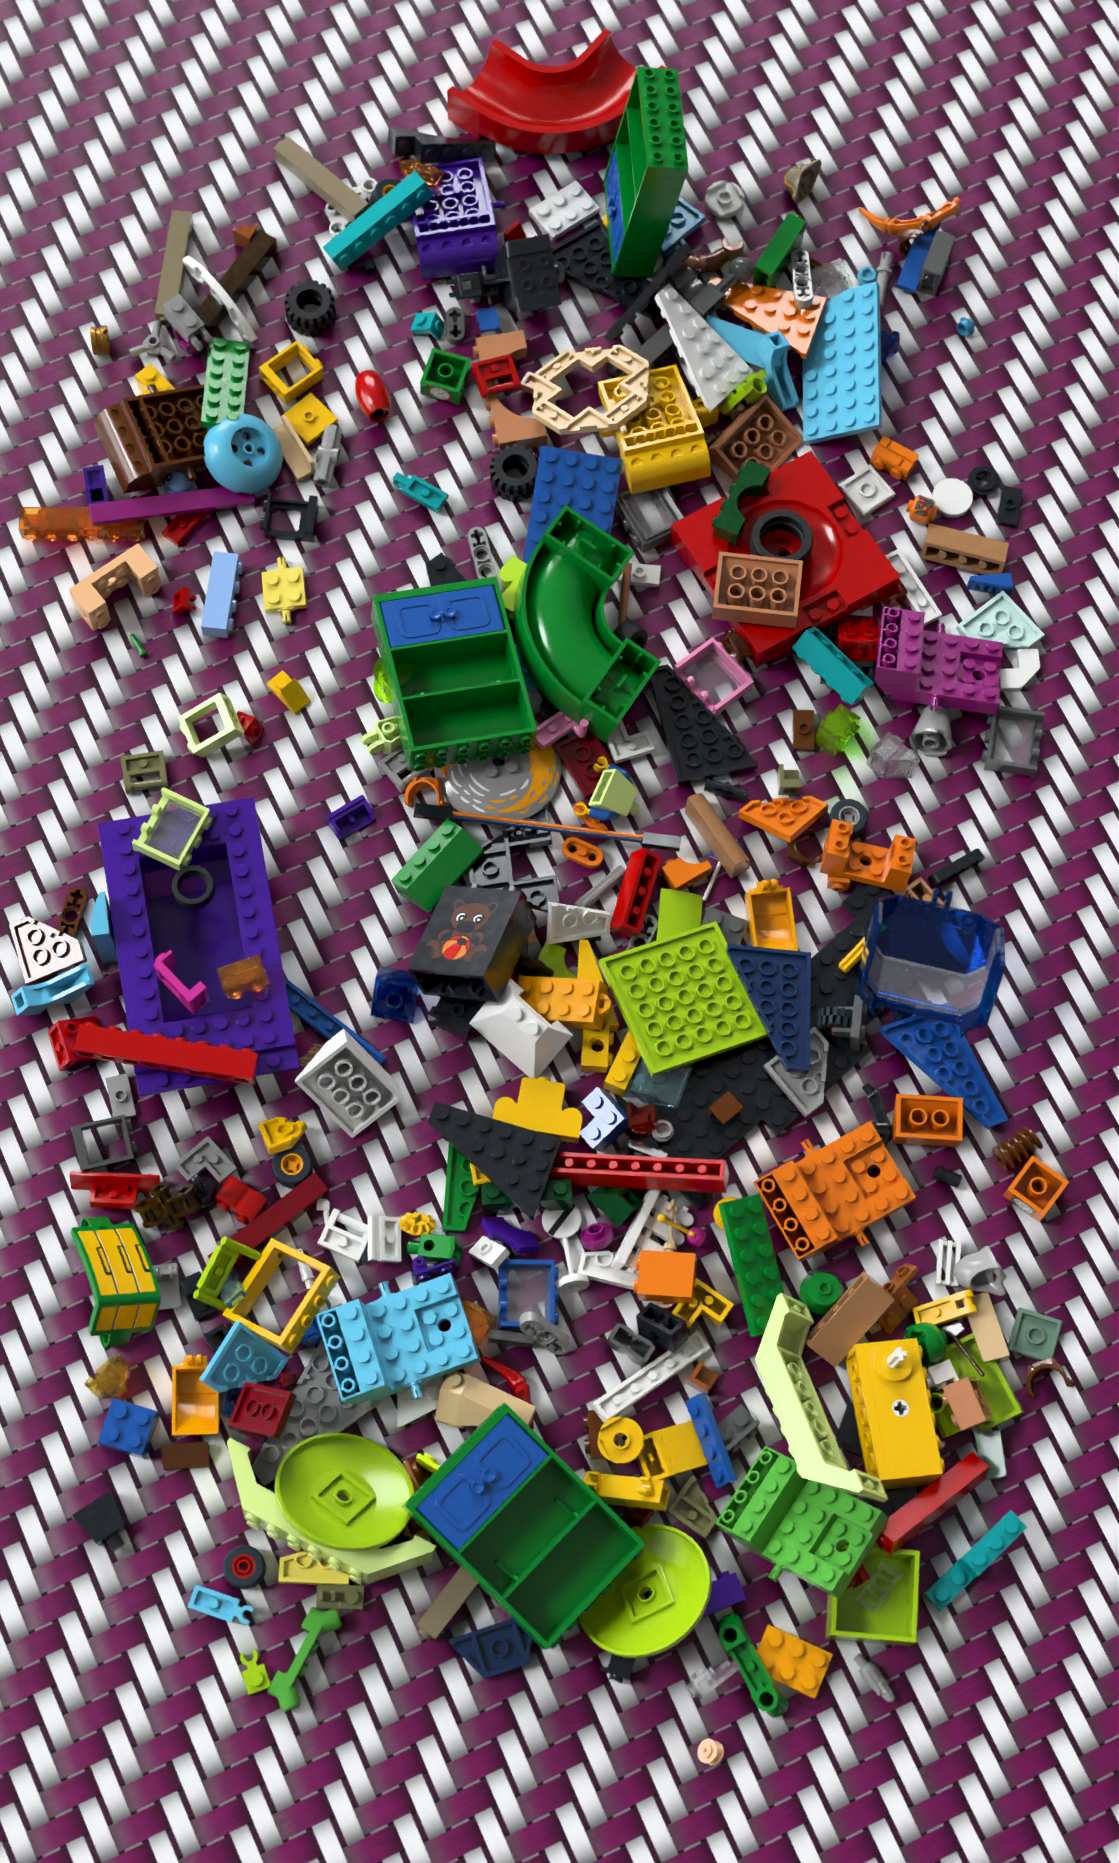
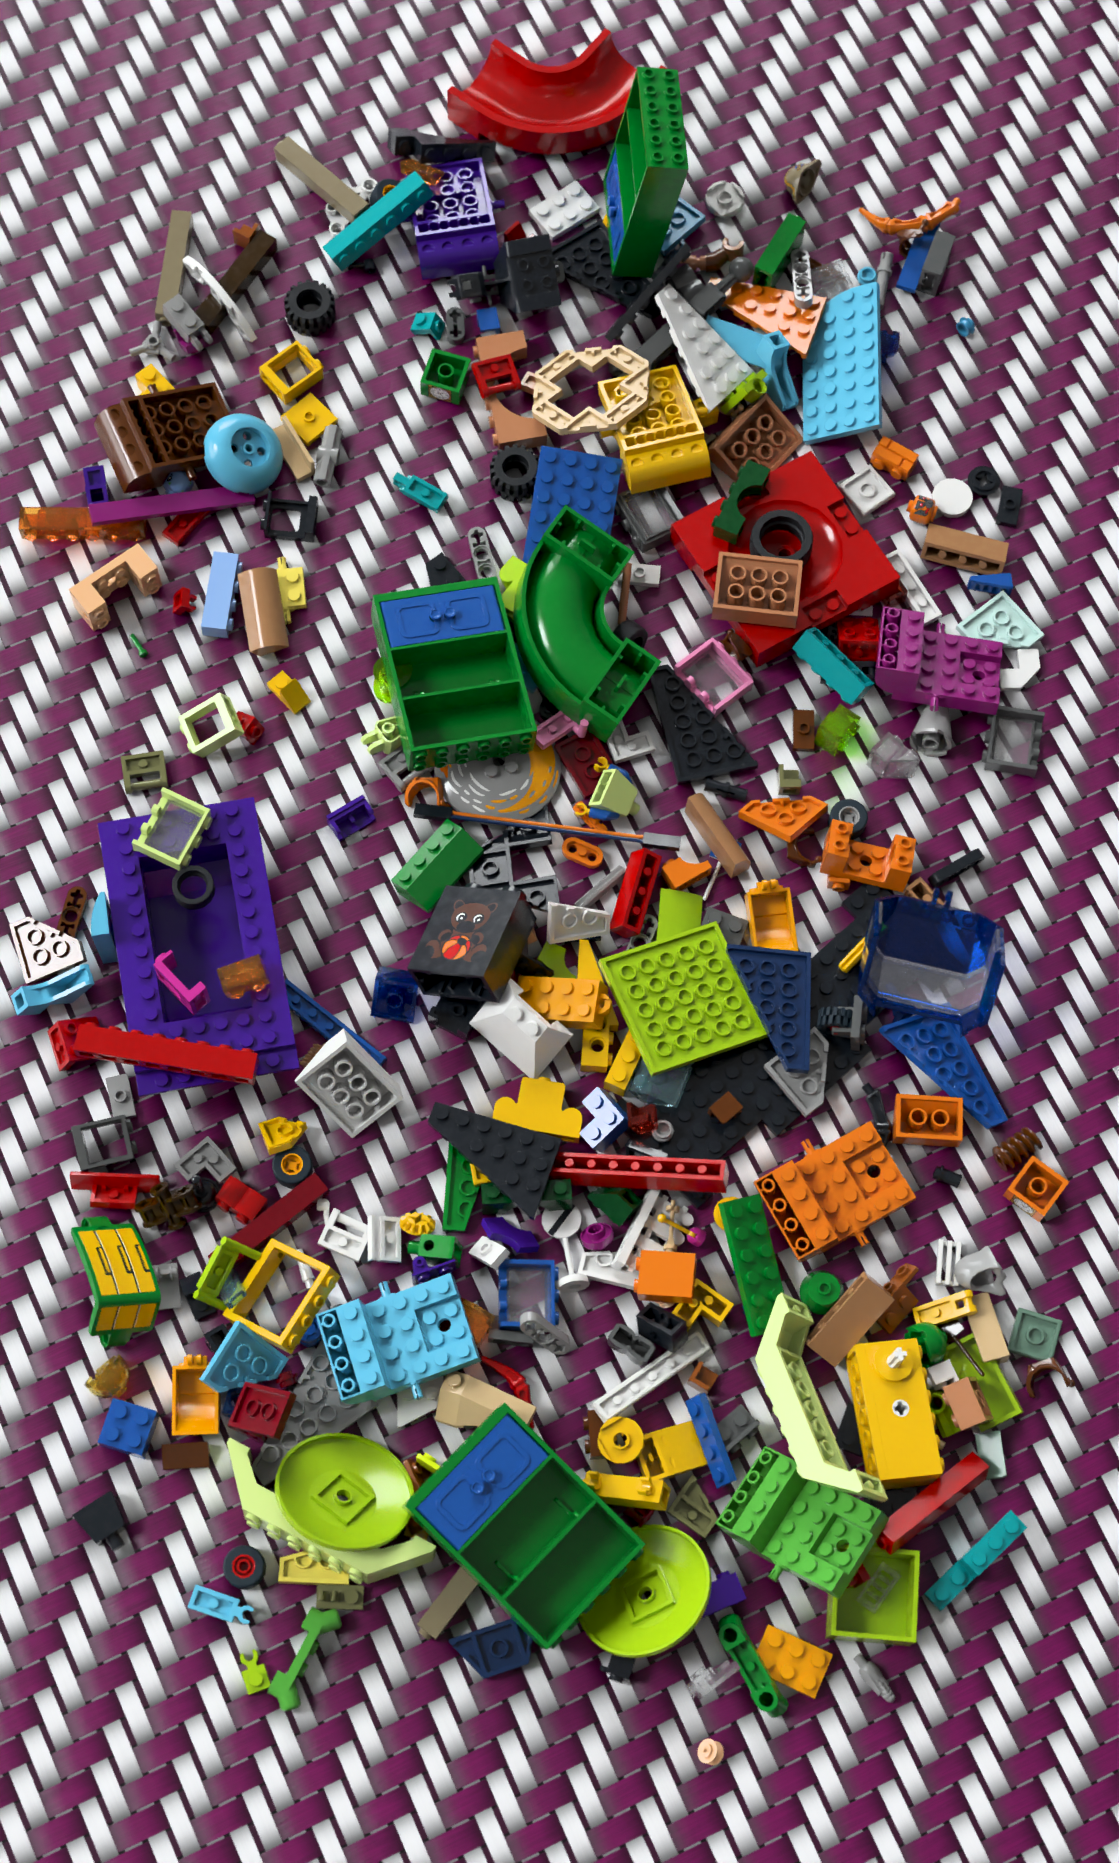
(100, 340): pearl gold wheel -> none
(225, 381): plate -> none
(263, 610): none -> medium nougat brick
(373, 396): red piece -> none

